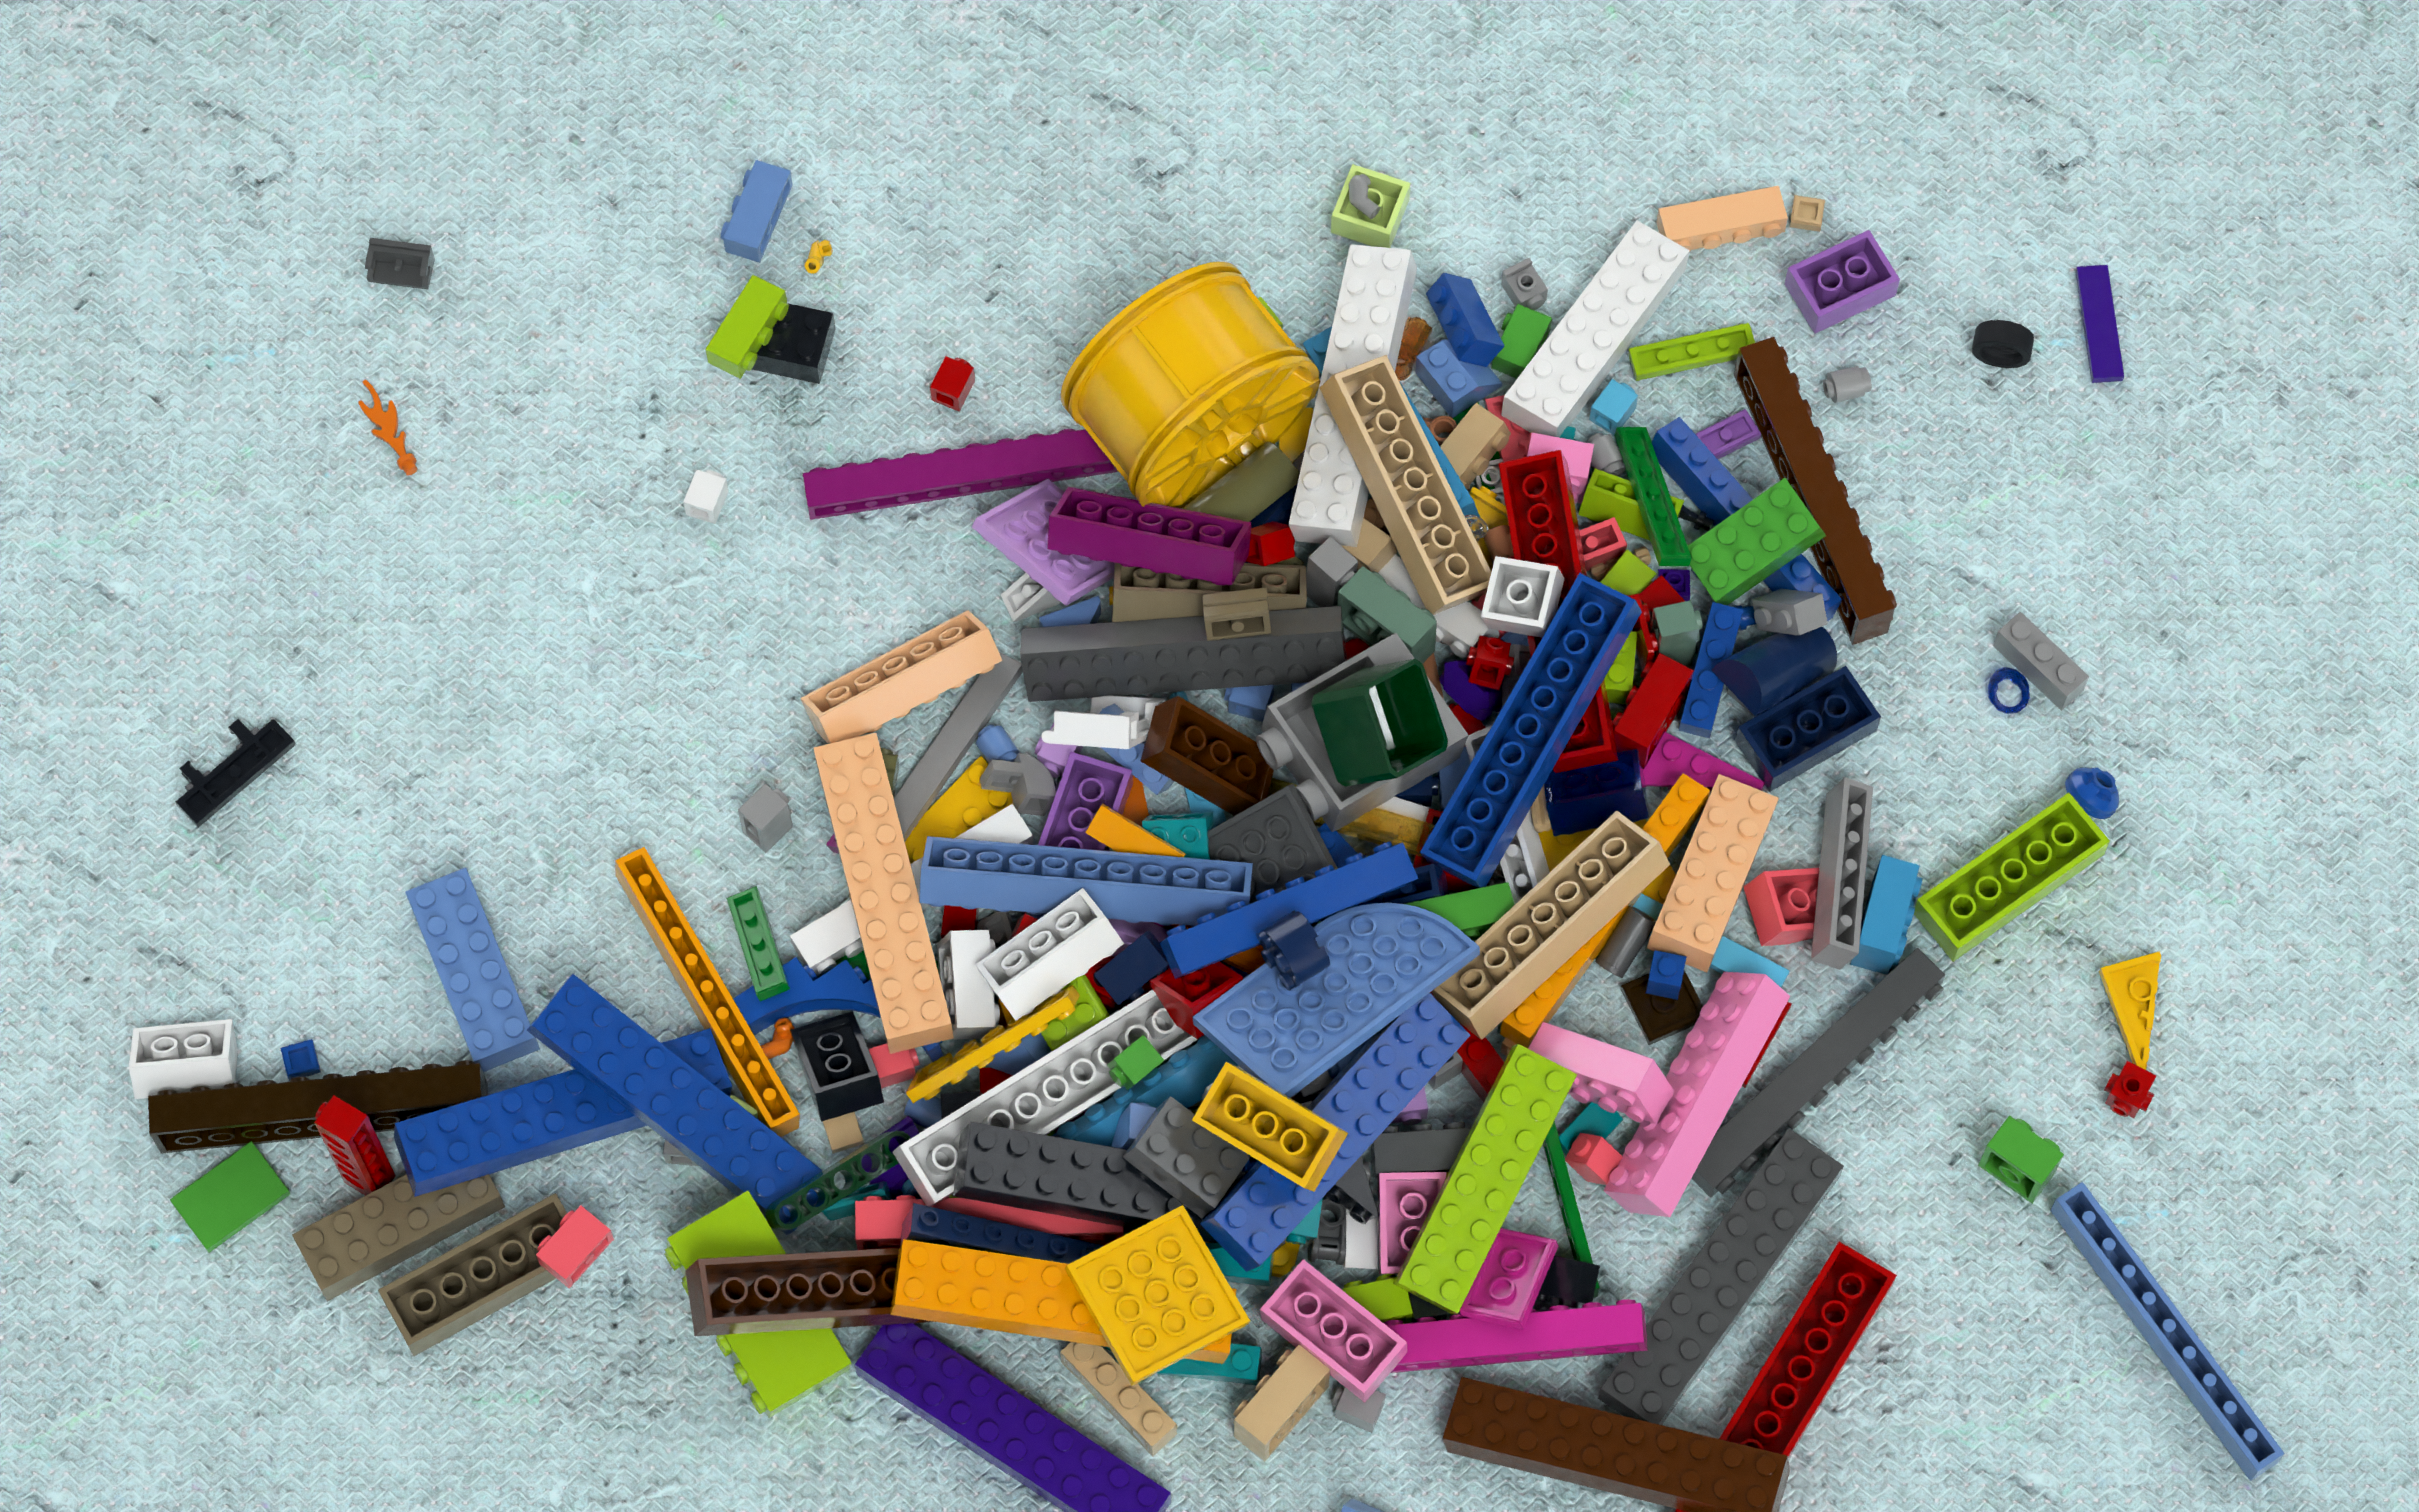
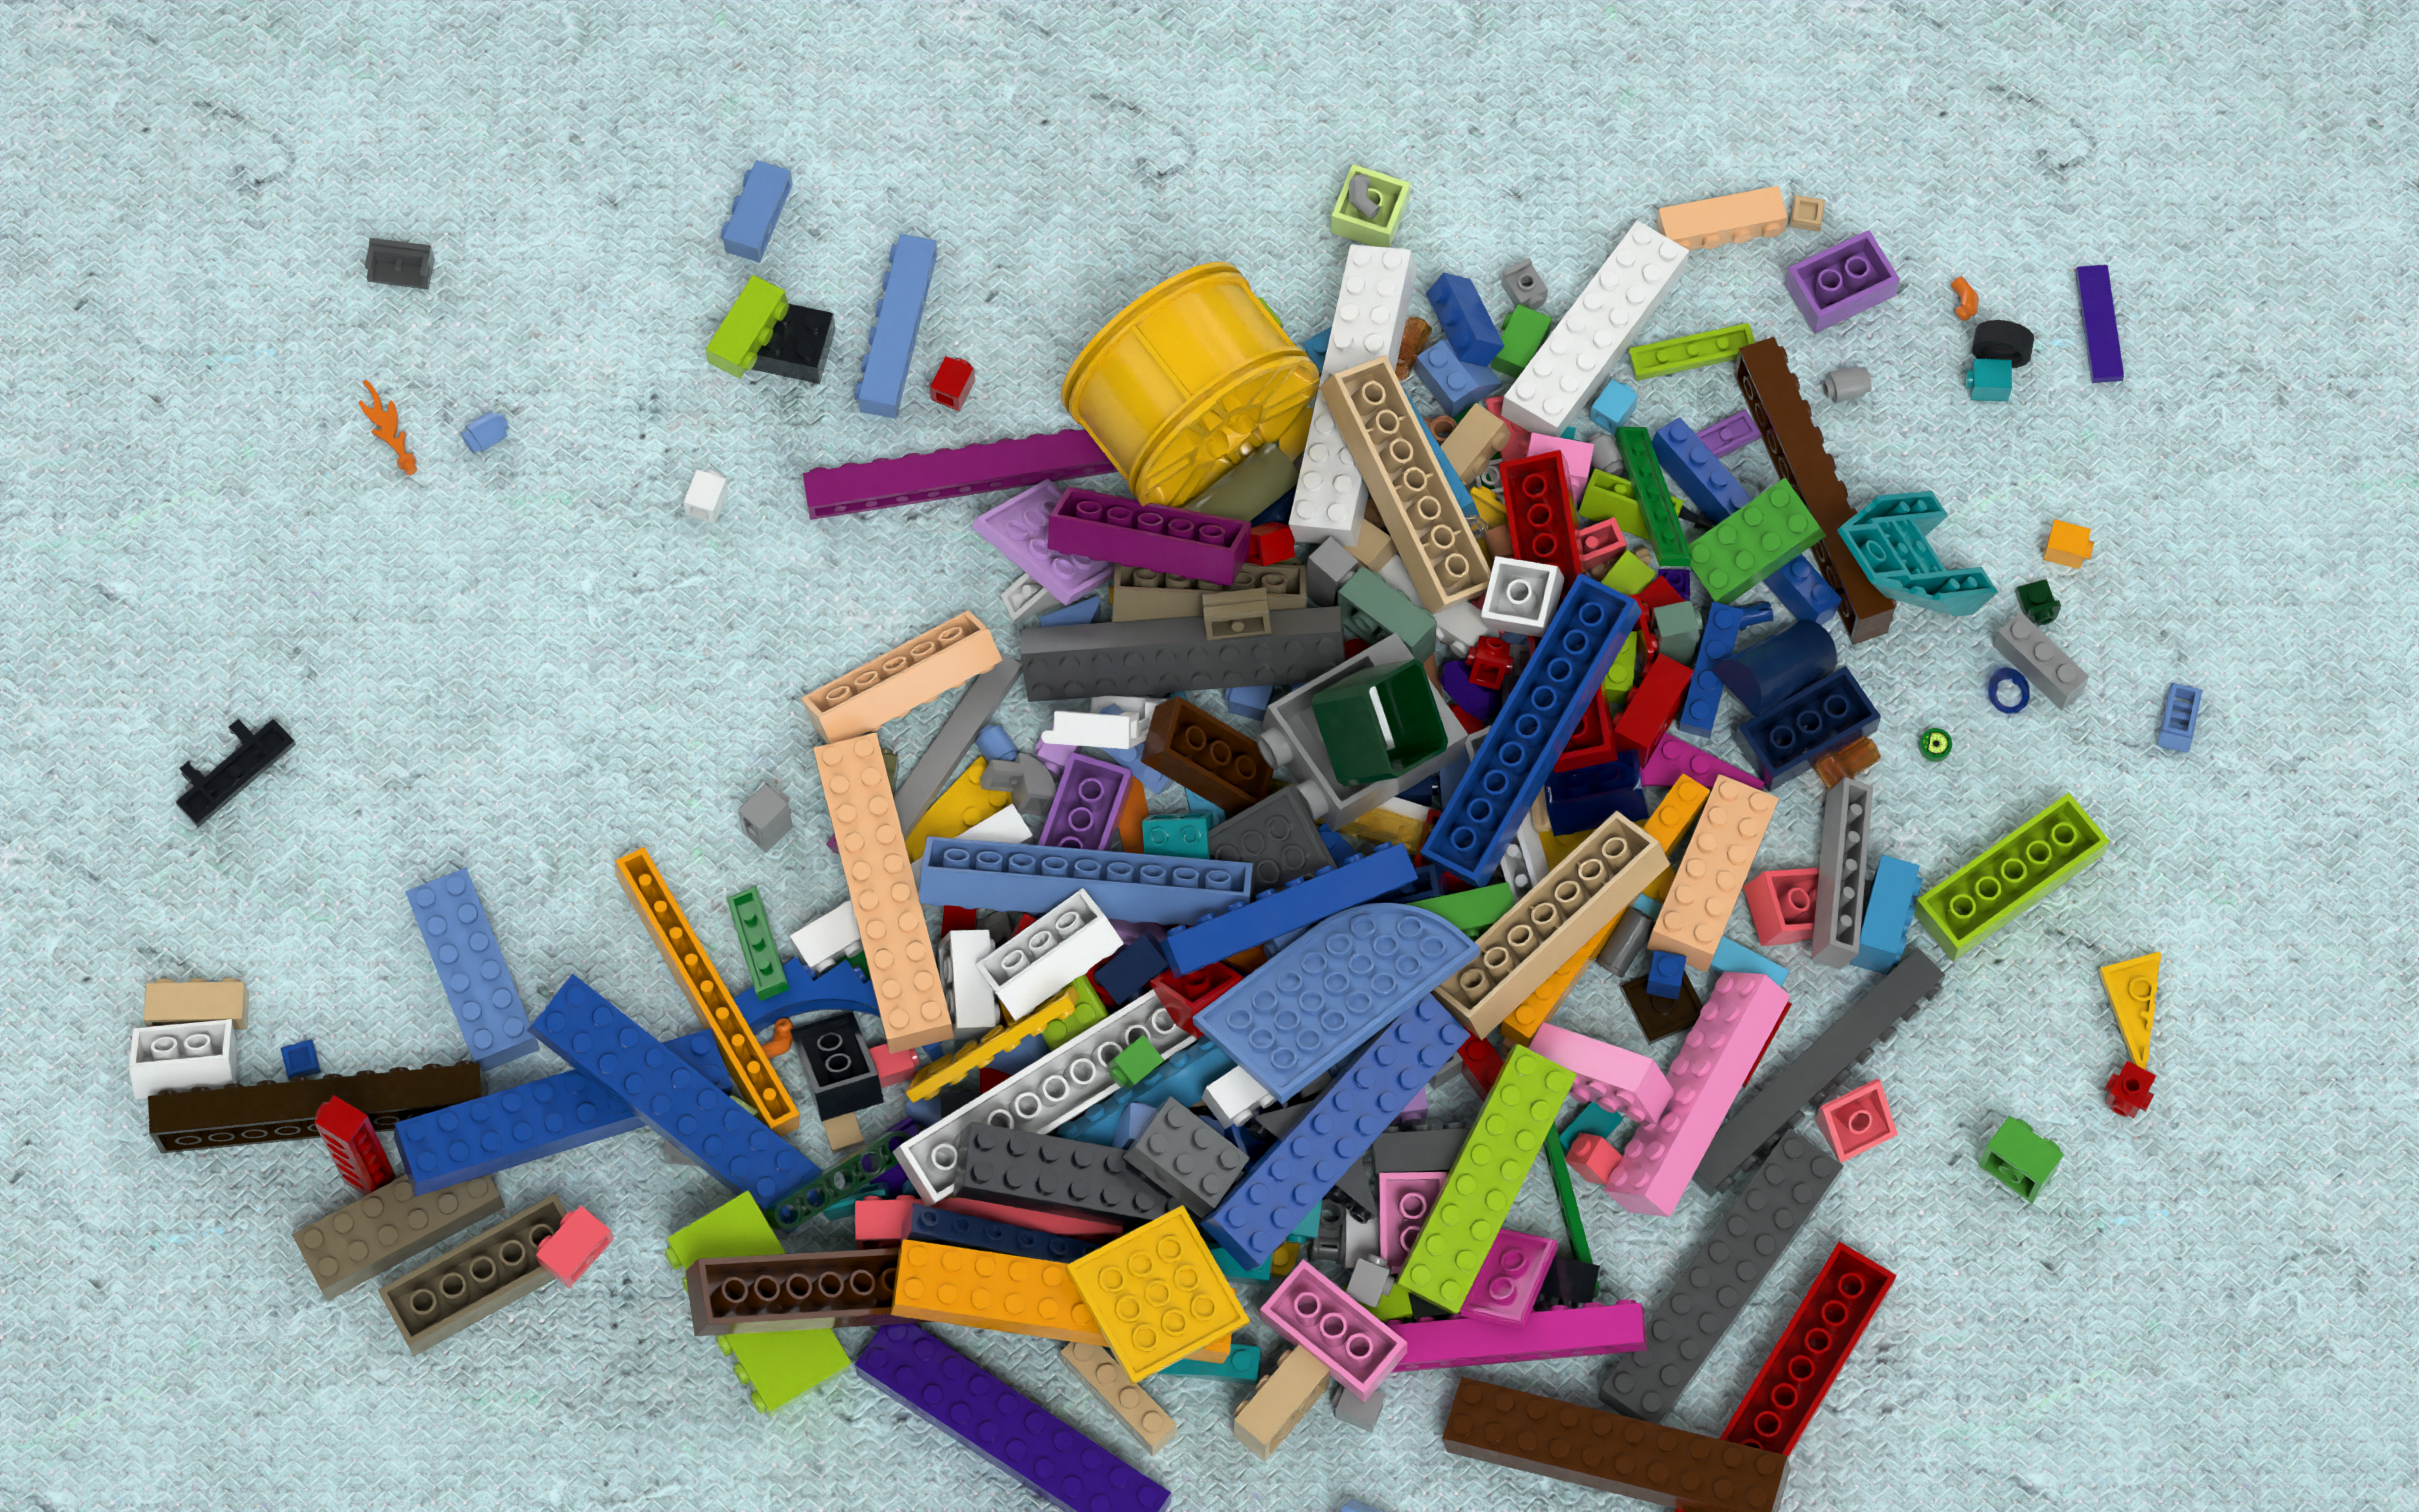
(196, 1002): none -> tan brick
(230, 1197): bright green tile -> none
(485, 432): none -> medium blue brick
(817, 254): yellow arm -> none
(897, 326): none -> medium blue brick
(1126, 836): light orange tile -> none
(1270, 1126): yellow brick -> none
(1293, 949): dark blue brick -> none
(1370, 1280): none -> light grey brick
(1789, 611): light grey brick -> none
(1847, 762): none -> clear orange piece
(1856, 1121): none -> coral slope
(1900, 562): none -> teal wedge
(1935, 745): none -> tile
(1969, 299): none -> orange arm
(1989, 380): none -> teal brick
(2038, 602): none -> dark green bracket
(2068, 544): none -> light orange brick
(2094, 791): blue piece -> none
(2167, 1331): medium blue brick -> none
(2173, 735): none -> medium blue slope

